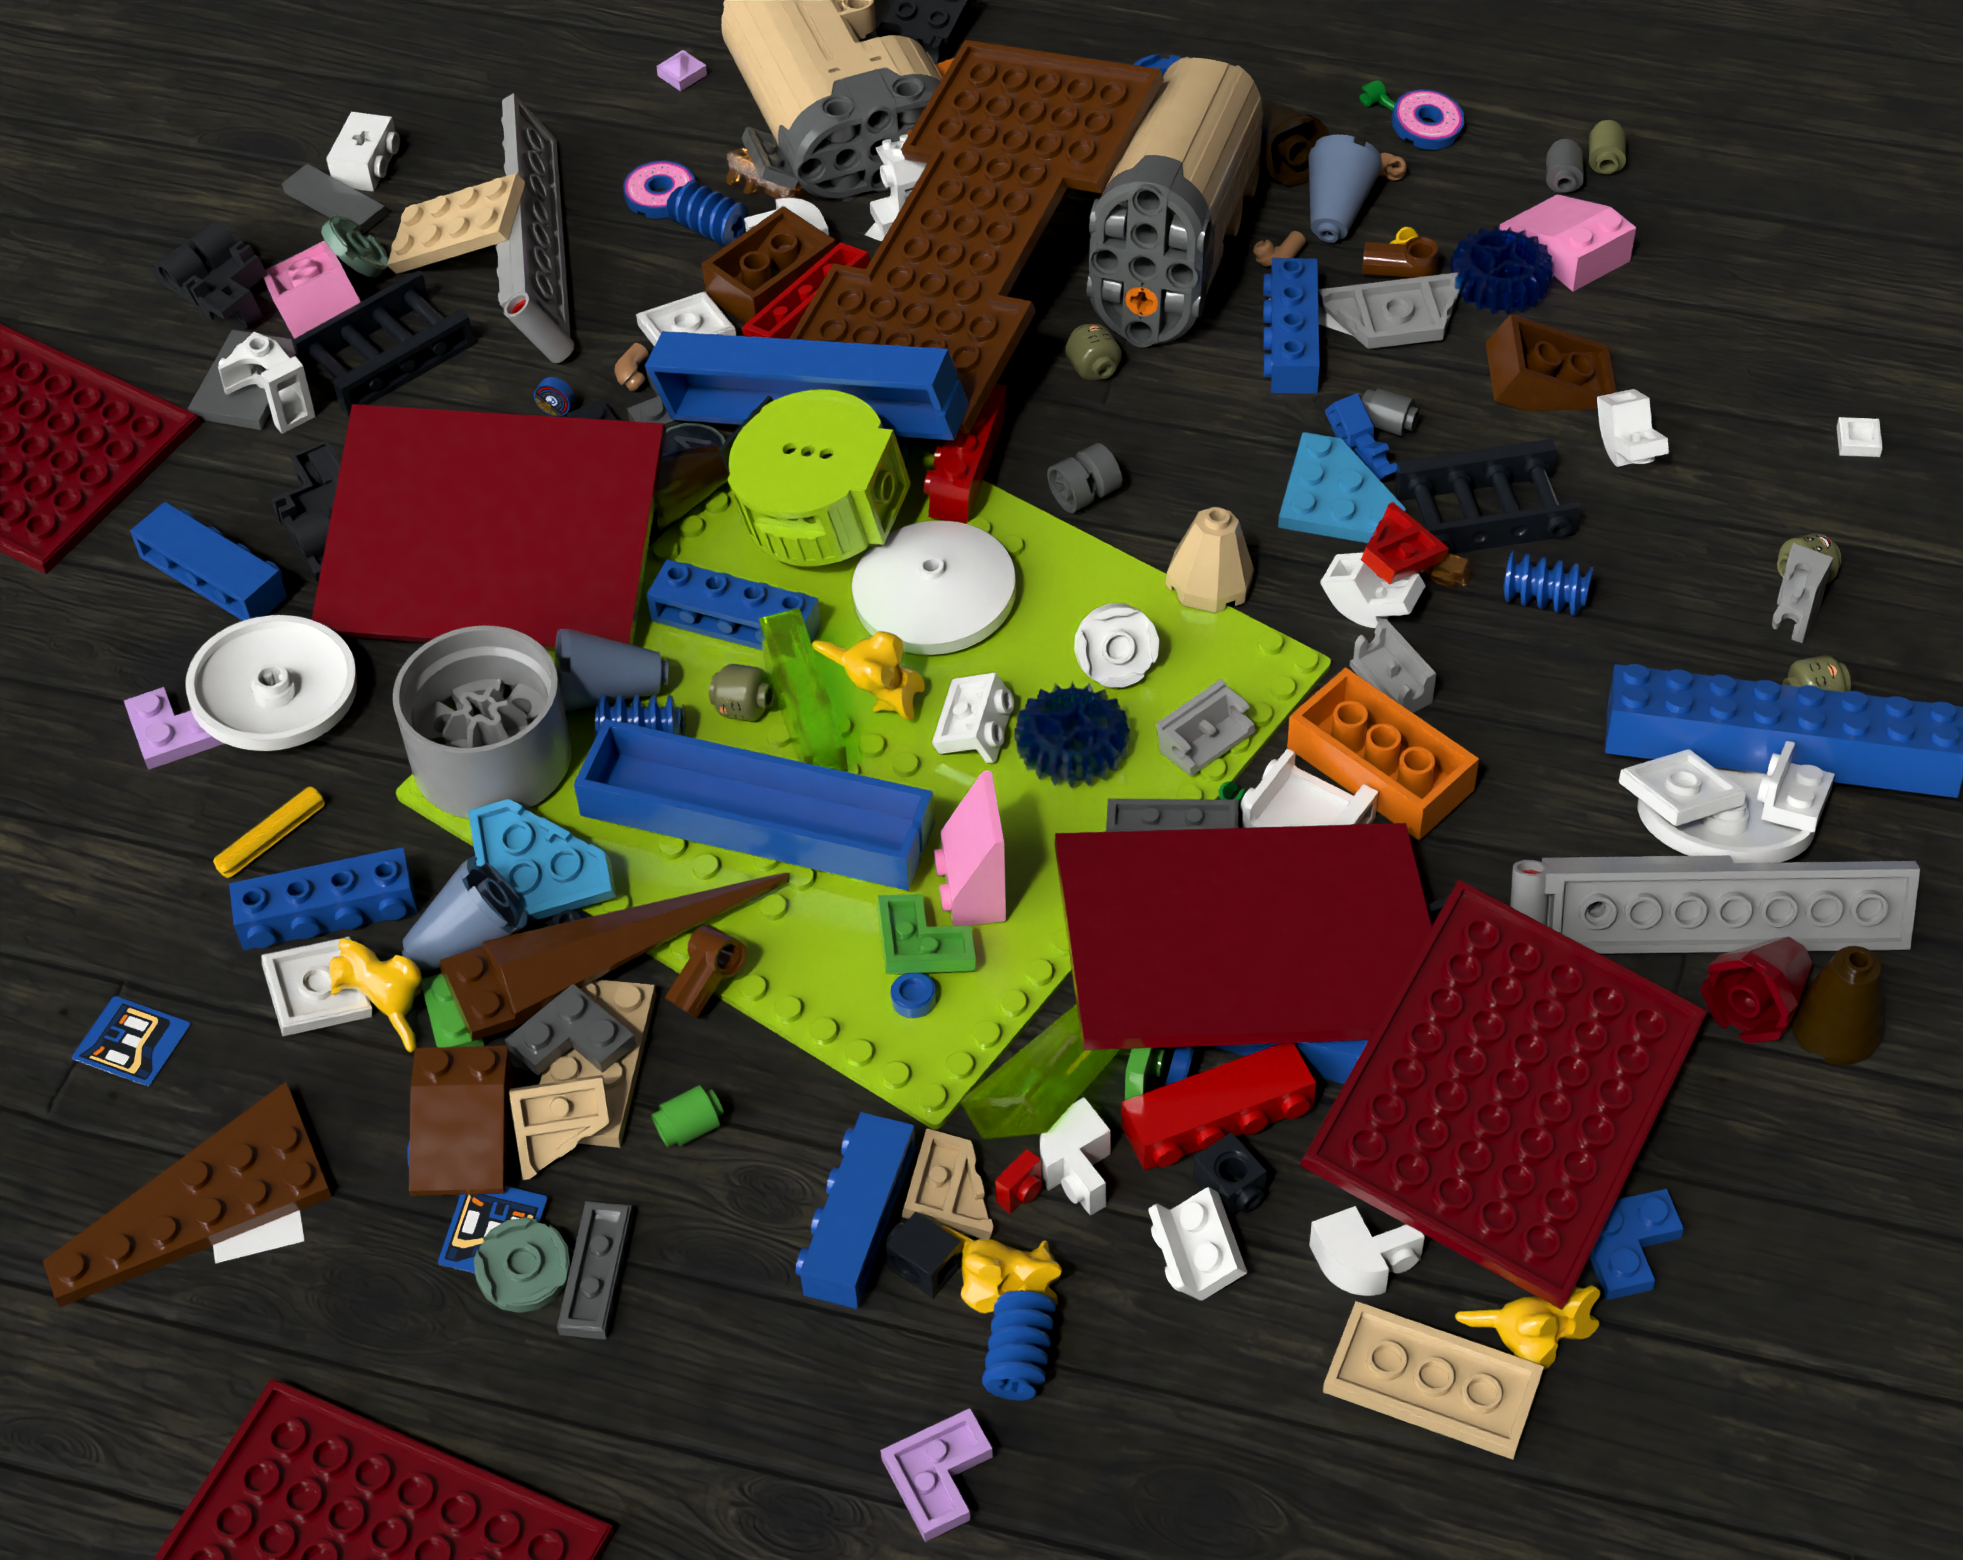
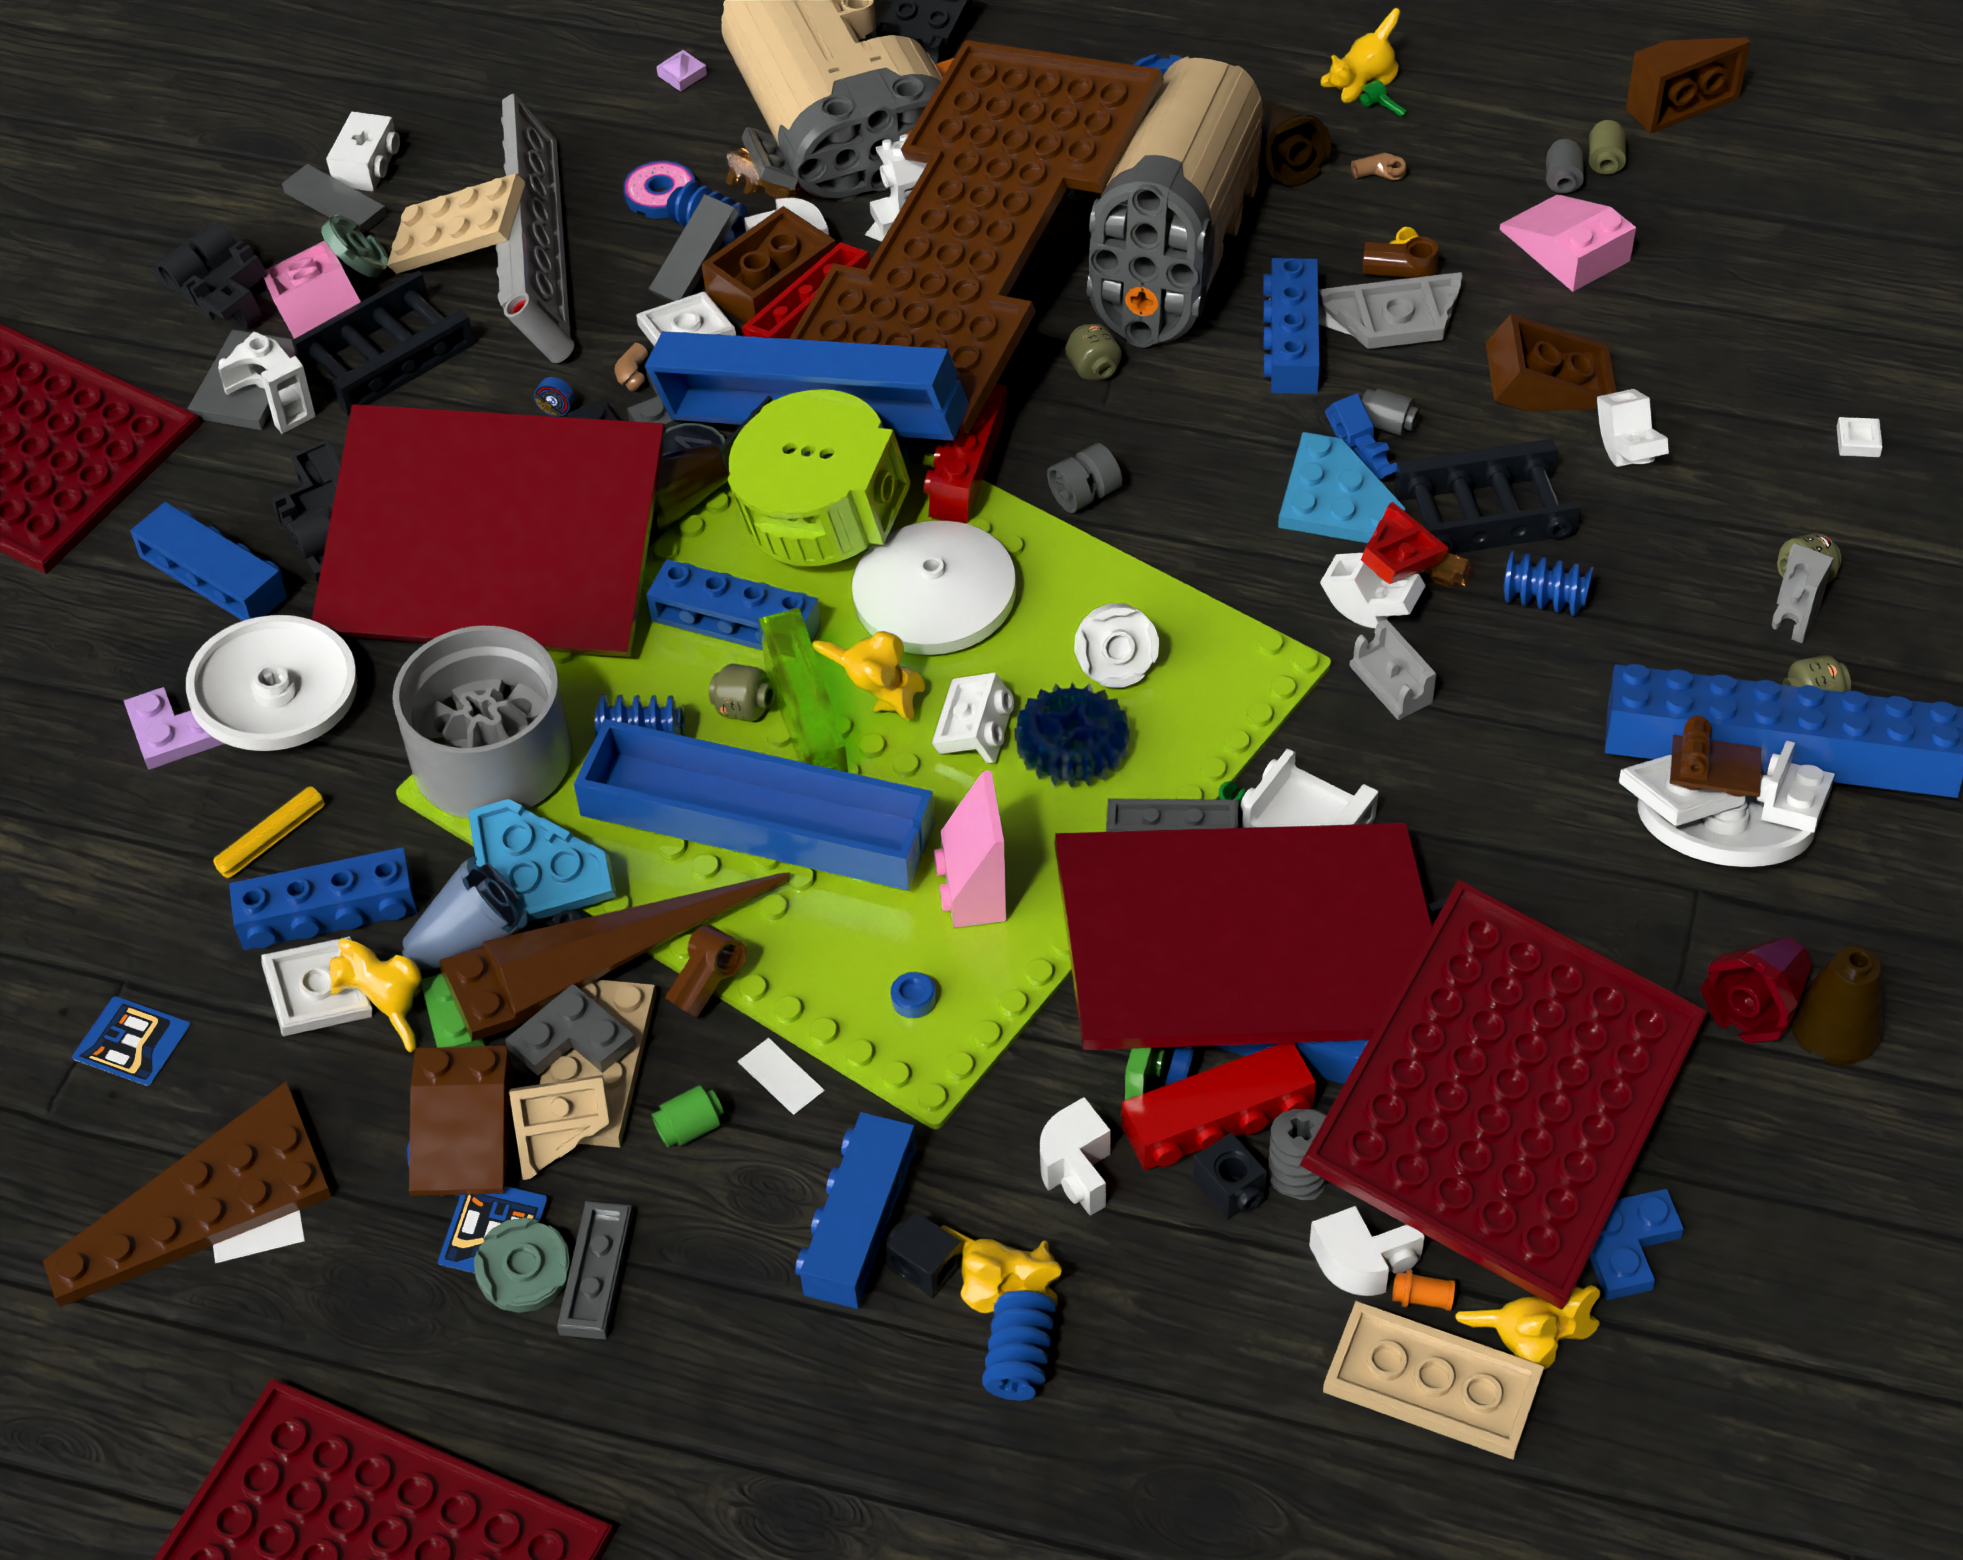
(598, 666): sand blue cone -> none
(694, 246): none -> dark grey tile
(781, 1076): none -> white sticker
(916, 948): bright green plate -> none
(924, 1468): lavender plate -> none
(948, 1187): tan wing -> none
(1019, 1182): red plate -> none
(1036, 1083): clear neon green slope -> none
(1197, 1245): white bracket -> none
(1204, 728): light grey hinge -> none
(1211, 563): tan cone -> none
(1288, 249): medium nougat arm -> none
(1289, 1141): none -> dark grey piece
(1339, 183): sand blue cone -> none
(1368, 60): none -> yellow animal
(1374, 741): orange brick -> none
(1423, 1290): none -> orange pin
(1430, 104): tile -> none
(1502, 269): clear blue gear -> none
(1685, 79): none -> reddish brown slope
(1714, 764): none -> reddish brown hinge
(1718, 903): light grey hinge -> none

